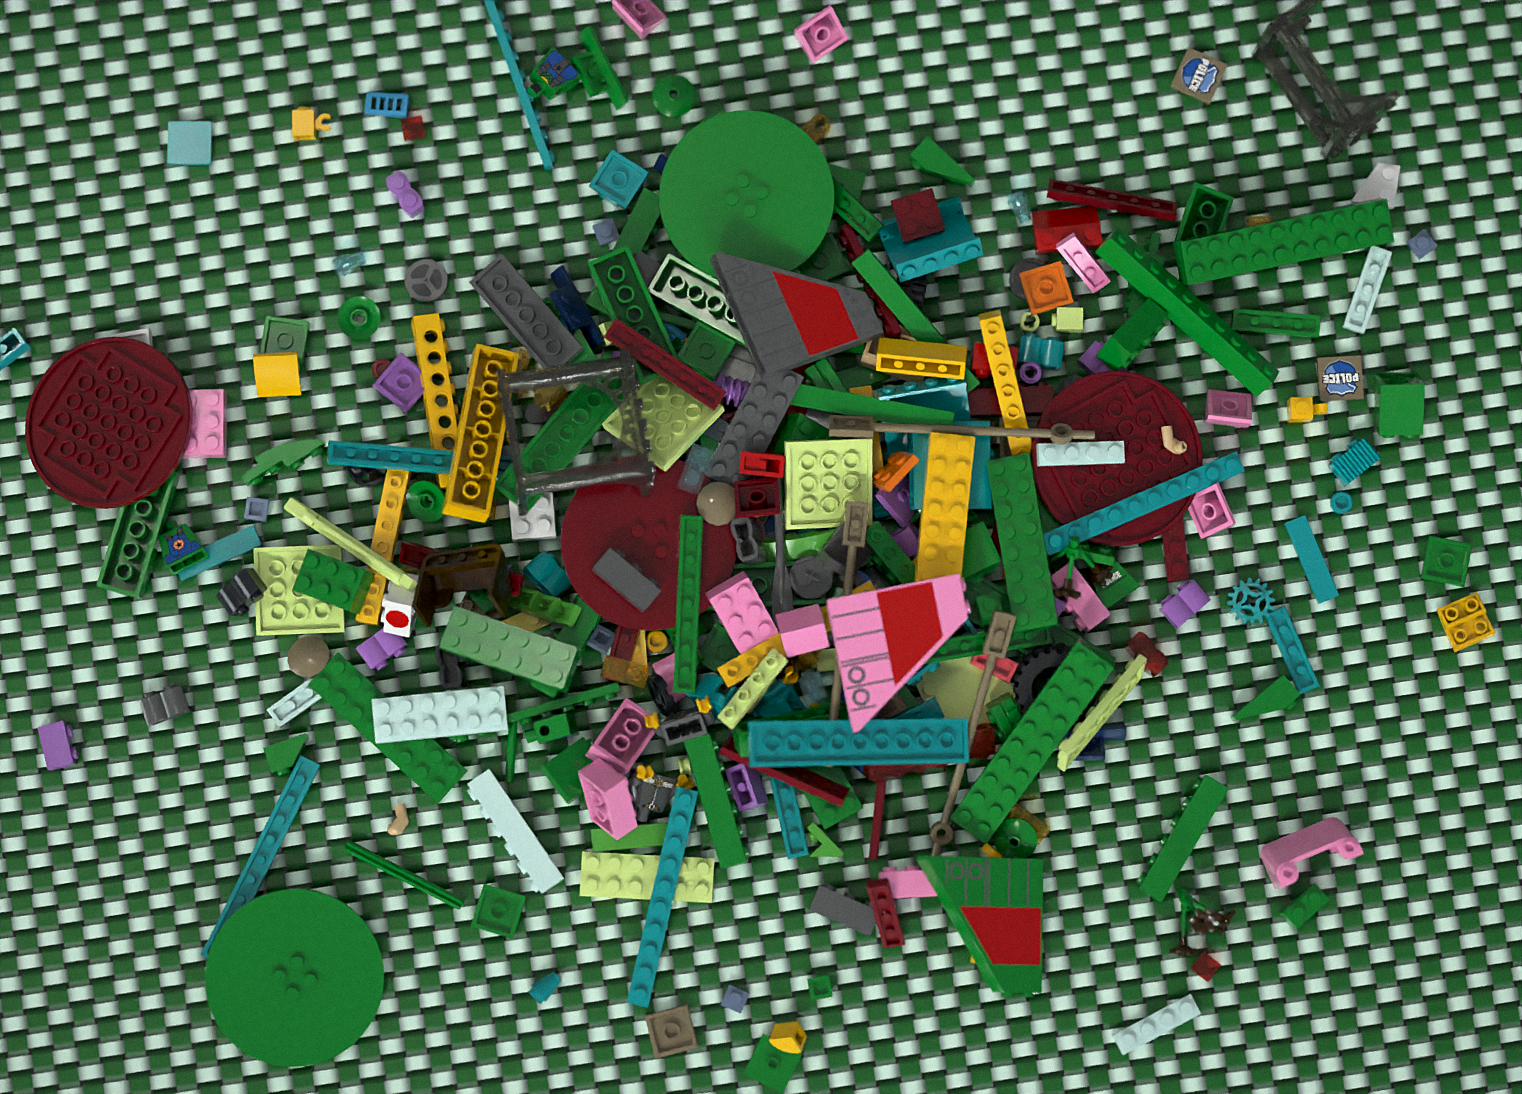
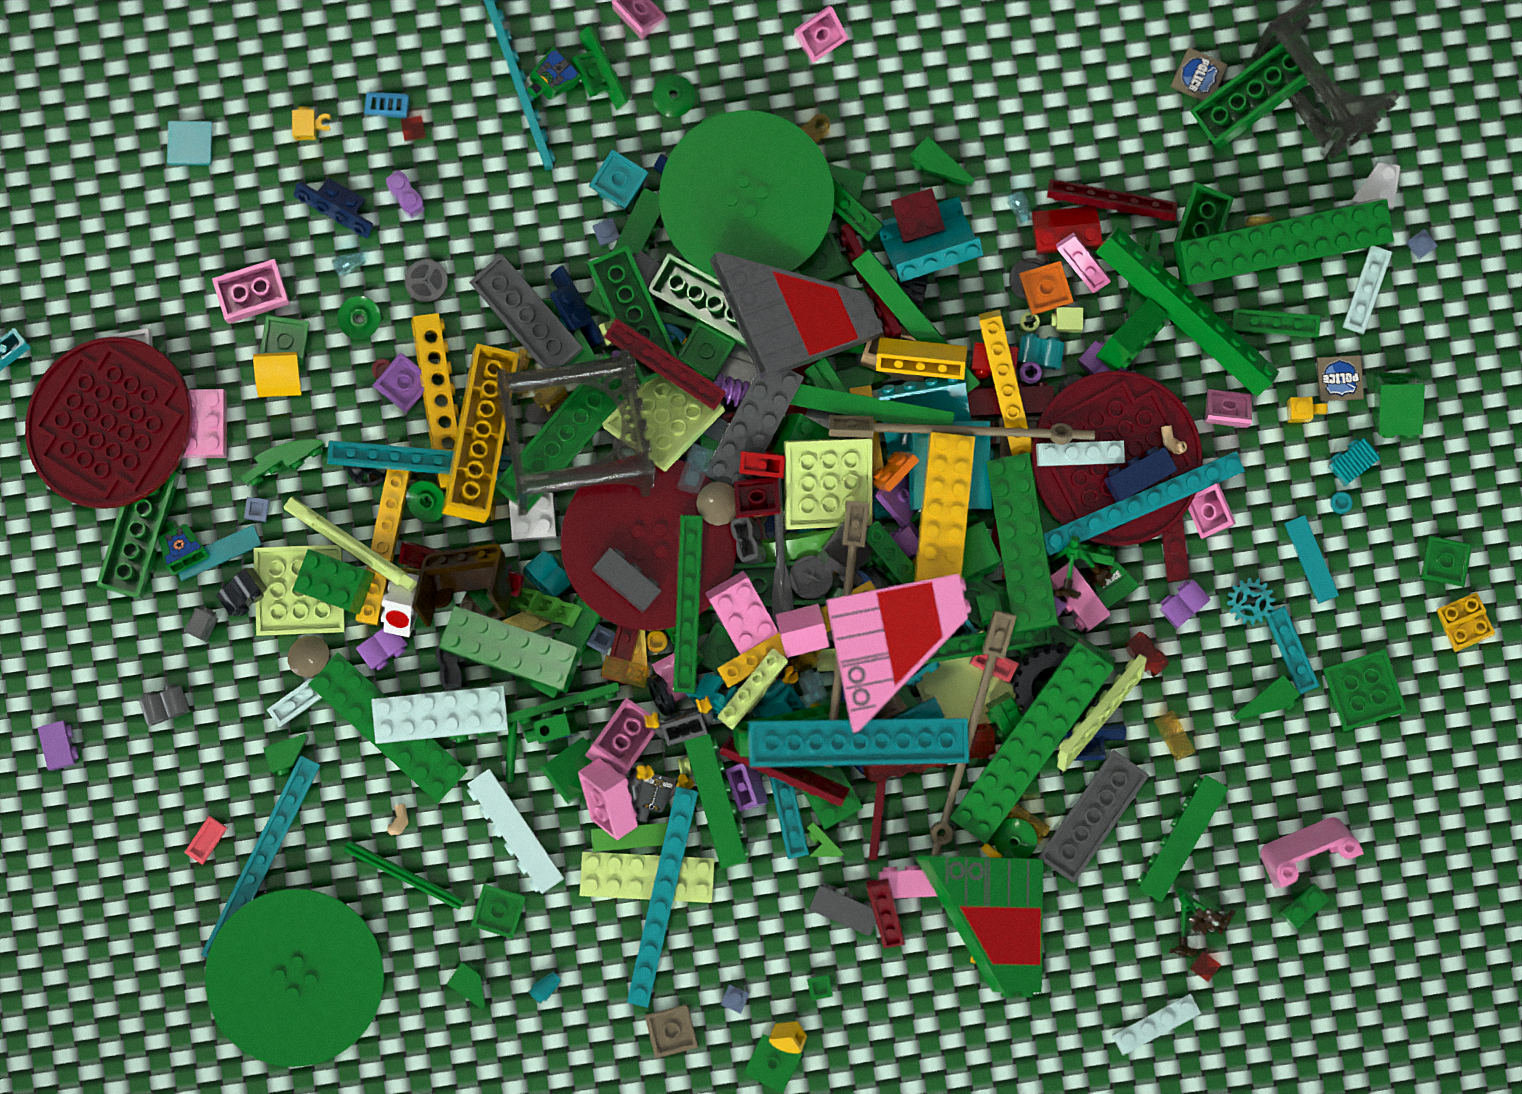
(201, 623): none -> dark grey brick
(206, 840): none -> coral tile
(251, 291): none -> bright pink brick
(337, 204): none -> dark blue bracket
(469, 983): none -> green slope
(1093, 816): none -> dark grey plate
(1139, 473): none -> dark blue brick
(1174, 736): none -> clear yellow slope
(1249, 96): none -> green brick
(1364, 690): none -> green plate

